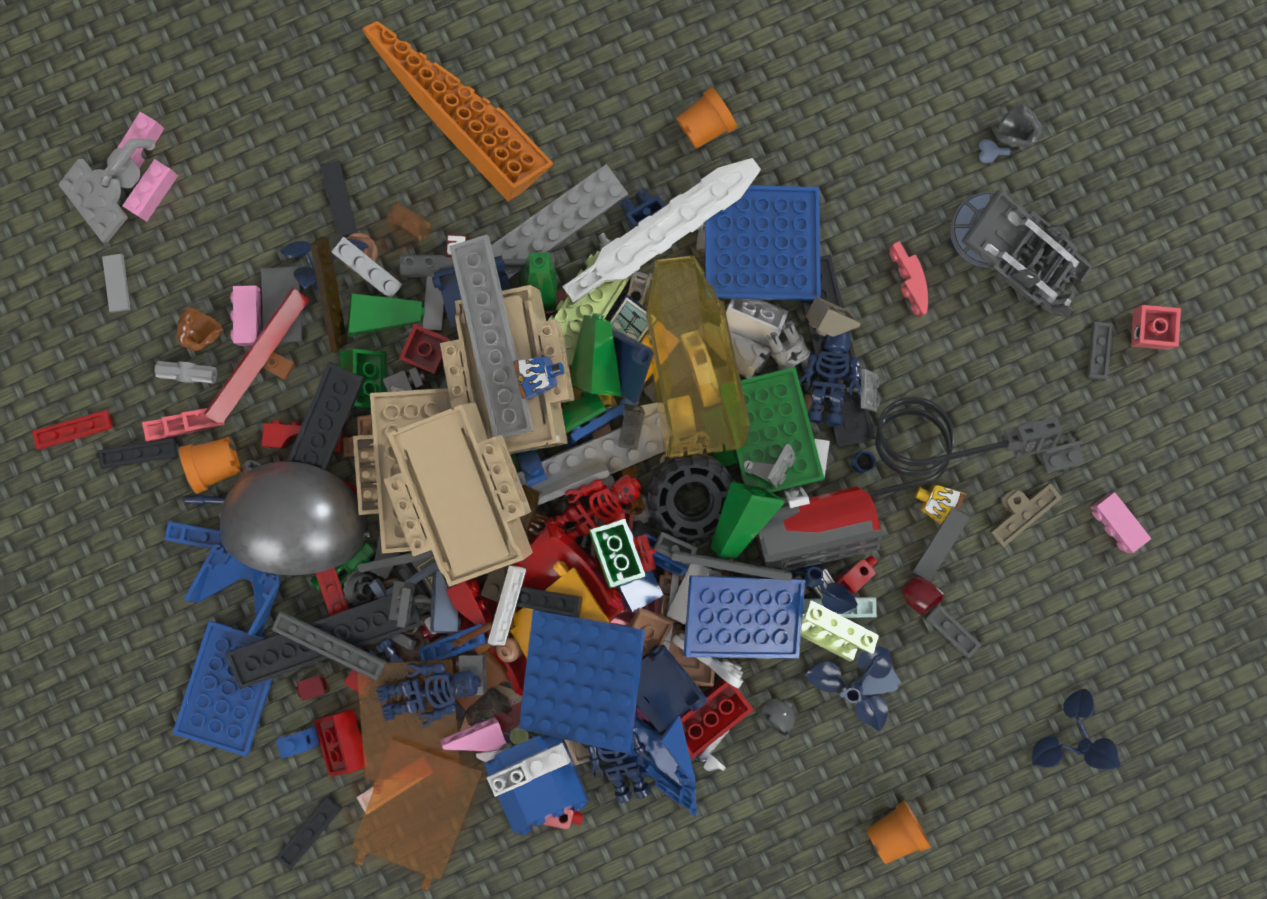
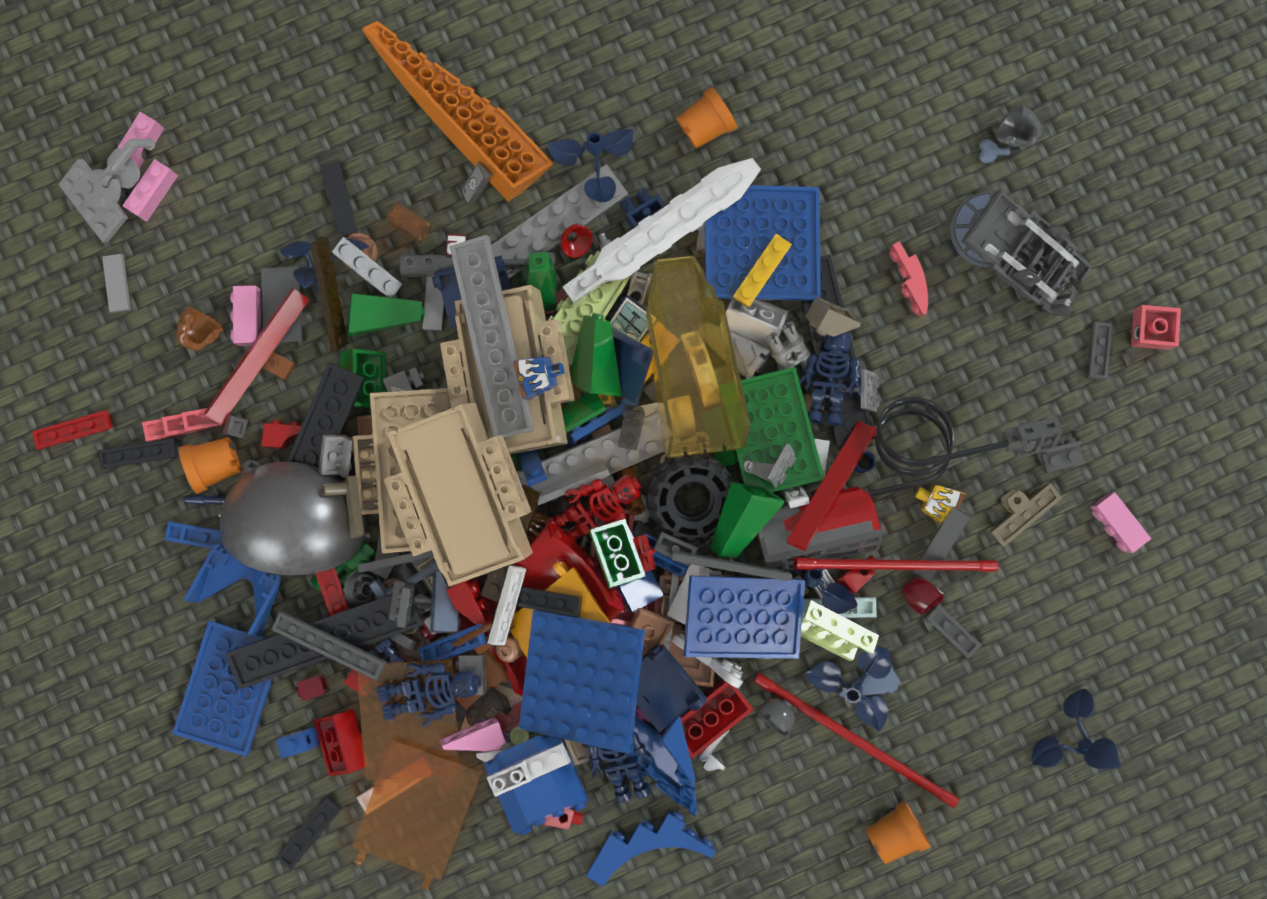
(186, 372): light grey piece -> none
(235, 426): none -> flat silver plate
(336, 455): none -> light grey bracket
(351, 492): none -> dark tan piece
(424, 350): red brick -> none
(476, 183): none -> slope
(567, 150): none -> dark blue plant
(581, 242): none -> red piece
(670, 833): none -> blue arch
(762, 270): none -> yellow plate
(811, 563): none -> red piece
(831, 486): none -> red tile
(942, 794): none -> red piece

